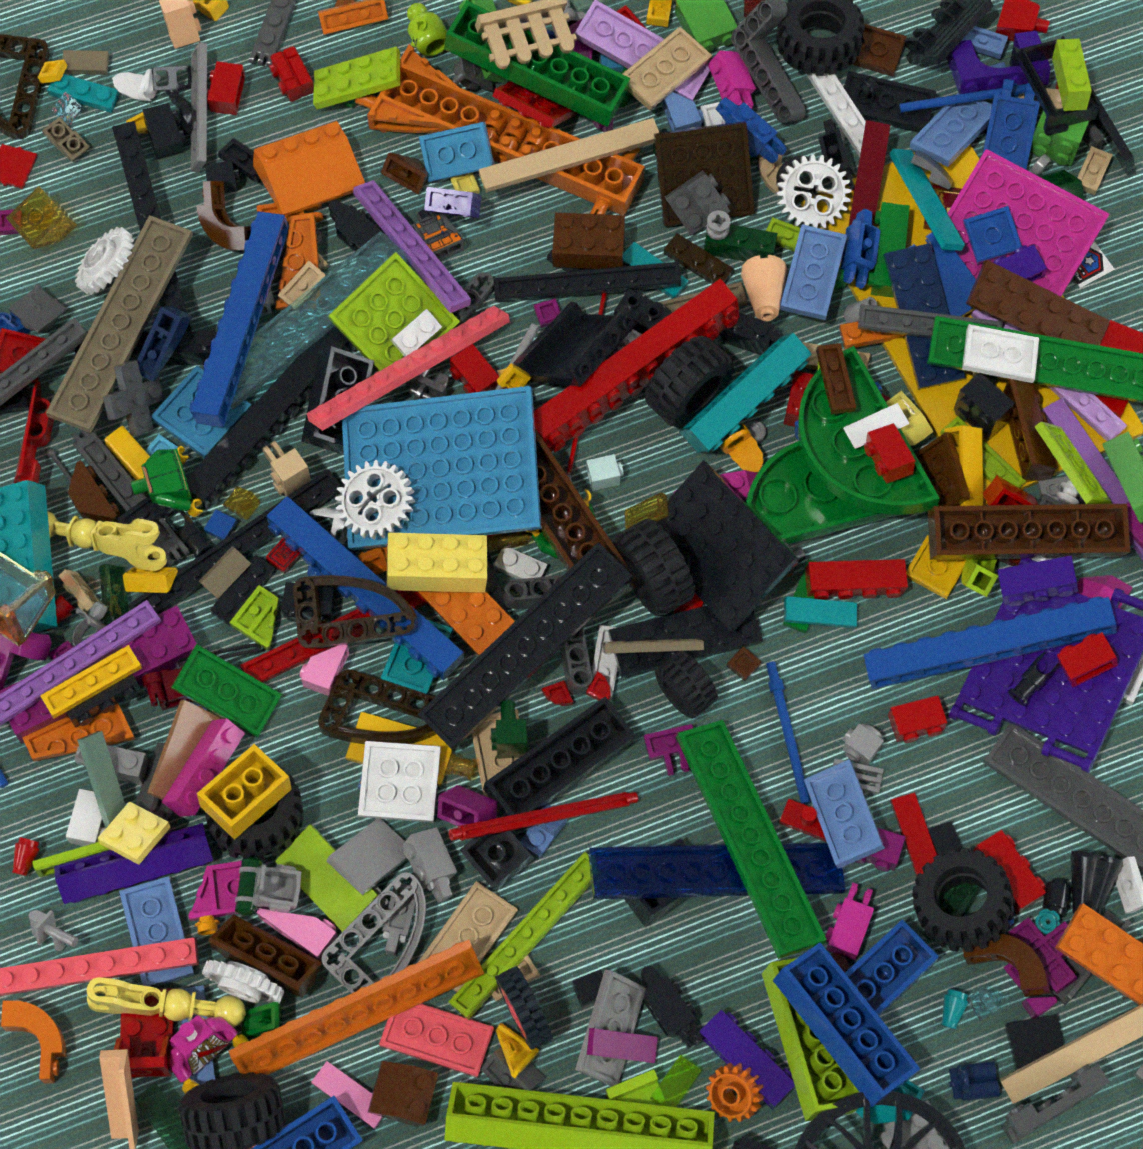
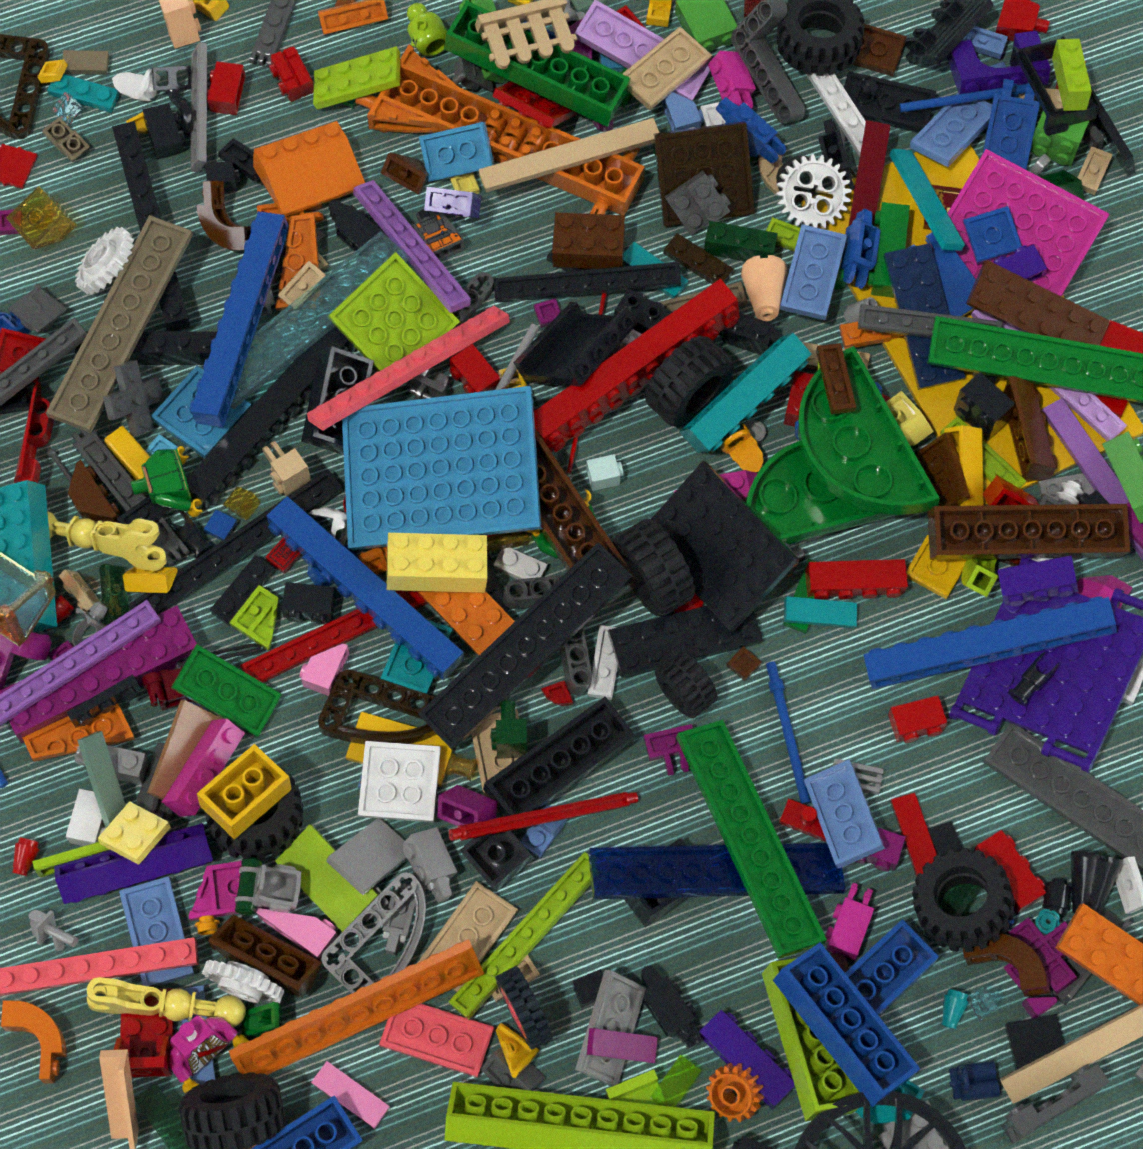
(91, 681): yellow plate -> none
(162, 340): dark blue slope -> none
(224, 572): dark tan tile -> none
(345, 627): dark brown beam -> none
(361, 484): white gear -> none
(403, 1093): reddish brown slope -> none
(416, 333): white plate -> none
(513, 377): yellow plate -> none
(599, 687): red tile -> none
(651, 508): clear yellow tile -> none
(652, 646): dark tan tile -> none
(713, 227): light grey wheel -> none
(858, 431): white sticker -> none
(862, 743): light grey brick -> none
(889, 453): red brick -> none
(938, 175): flat silver slope -> none
(1000, 353): white tile -> none
(1072, 464): lime tile -> none
(1087, 659): red brick -> none
(1092, 267): sticker -> none

